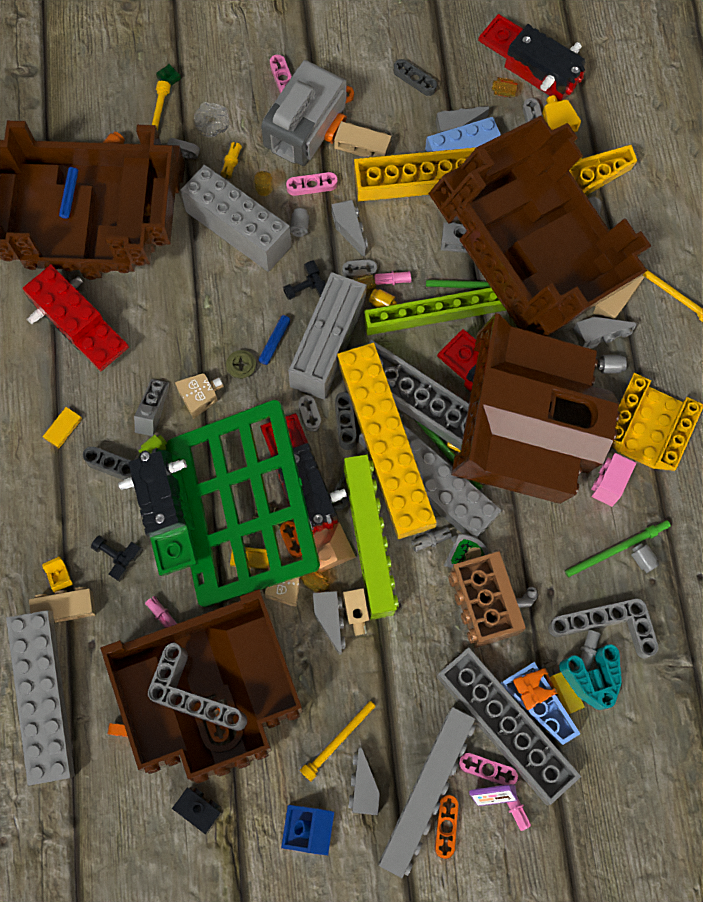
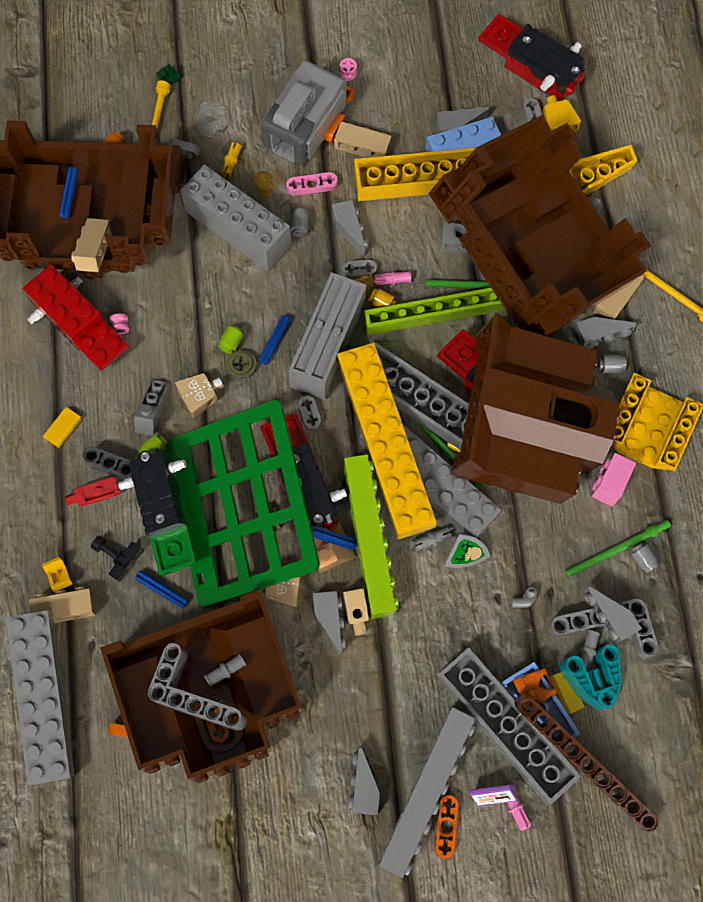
(91, 245): none -> tan brick
(94, 492): none -> red hinge
(119, 323): none -> bright pink wheel
(160, 612): bright pink axle -> none
(161, 589): none -> blue axle
(197, 810): black brick -> none
(224, 670): none -> light grey pin
(230, 339): none -> lime brick
(256, 558): yellow tile -> none
(283, 71): bright pink beam -> none
(288, 541): orange beam -> none
(307, 830): blue slope -> none
(310, 769): yellow piece -> none
(312, 280): black bar -> none
(316, 581): clear yellow brick -> none
(334, 538): none -> blue axle
(345, 429): dark grey beam -> none
(348, 69): none -> bright pink wheel
(417, 84): dark grey beam -> none
(471, 770): bright pink beam -> none
(495, 590): medium nougat brick -> none
(504, 87): clear yellow brick -> none
(592, 770): none -> reddish brown beam
(616, 618): none -> light grey slope

